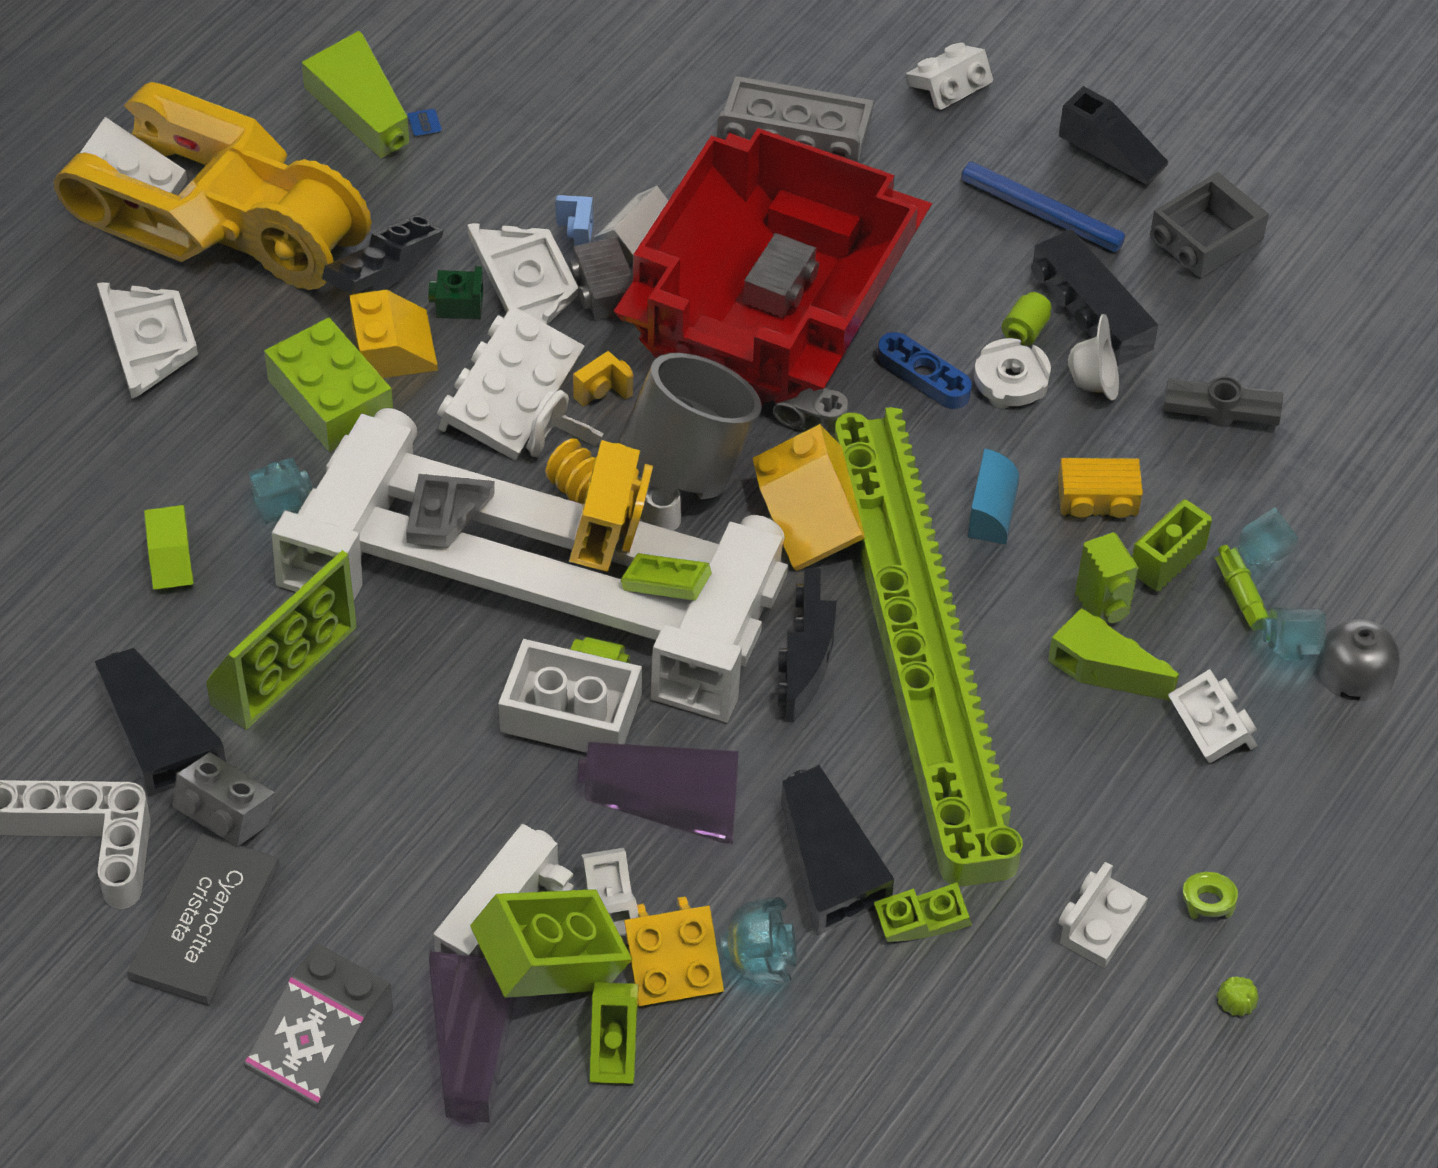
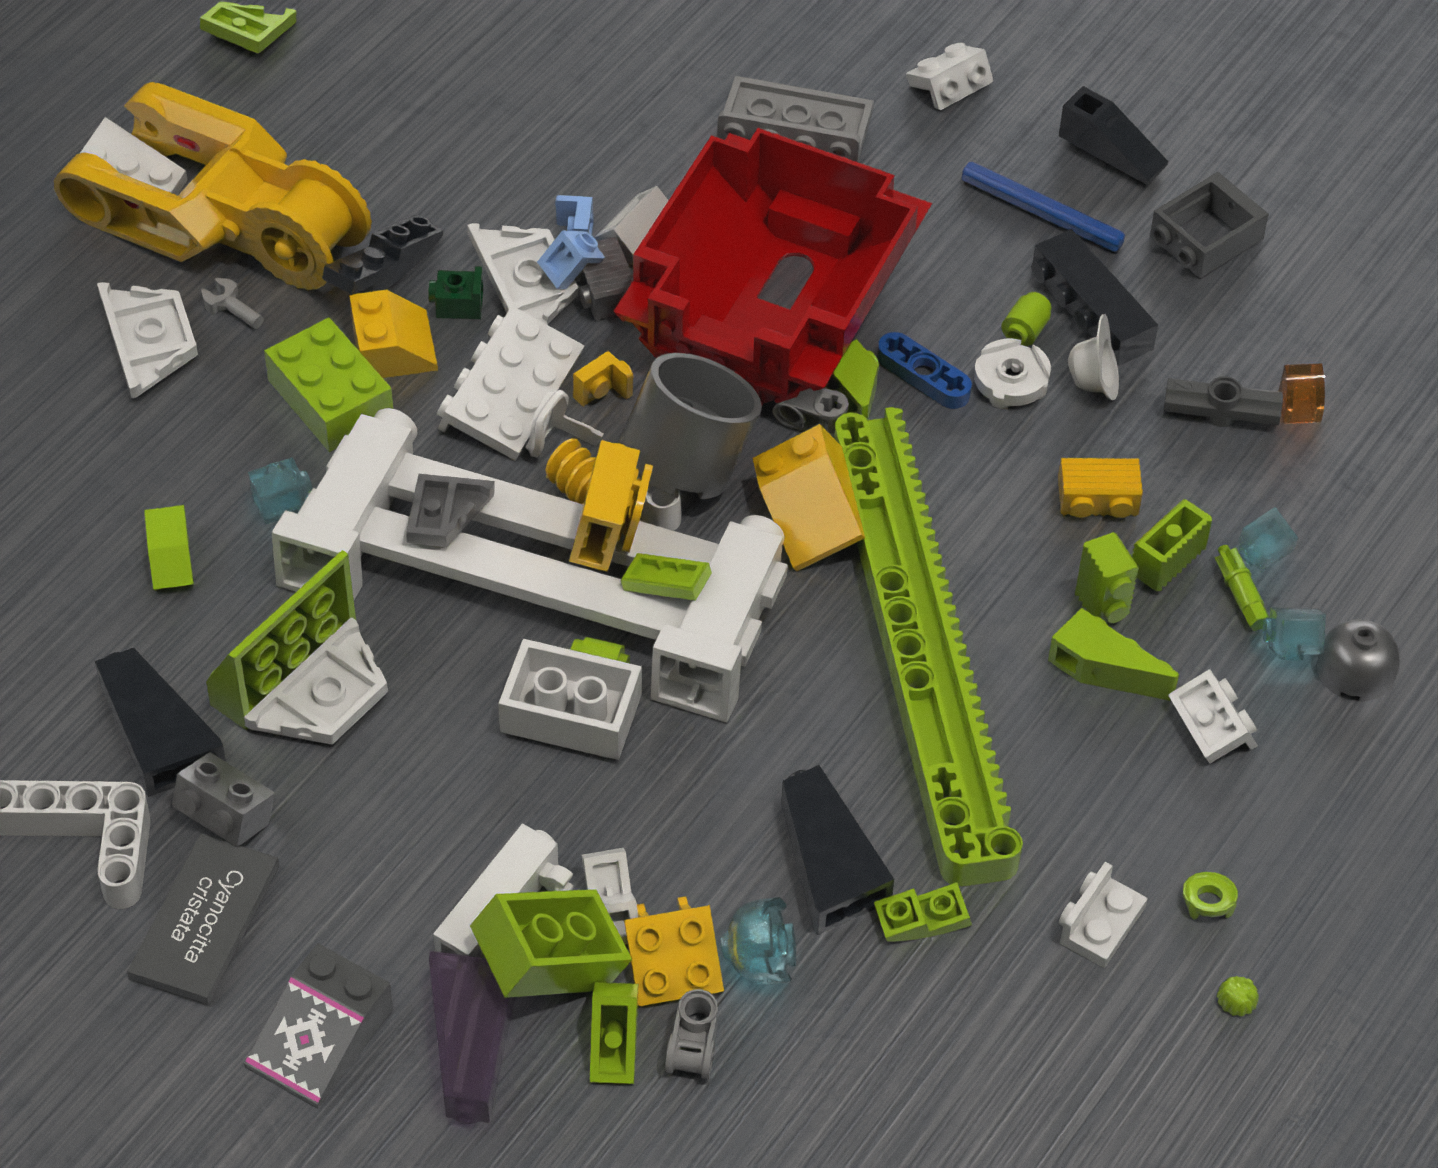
(228, 301): none -> light grey bar
(246, 24): none -> lime wing
(324, 691): none -> white wing
(358, 93): lime slope -> none
(424, 122): blue sticker -> none
(569, 256): none -> light blue bracket
(665, 785): clear purple slope -> none
(692, 1041): none -> light grey piece
(780, 275): flat silver brick -> none
(807, 648): black slope -> none
(856, 378): none -> lime slope
(994, 498): dark azure brick -> none
(1302, 393): none -> clear orange brick

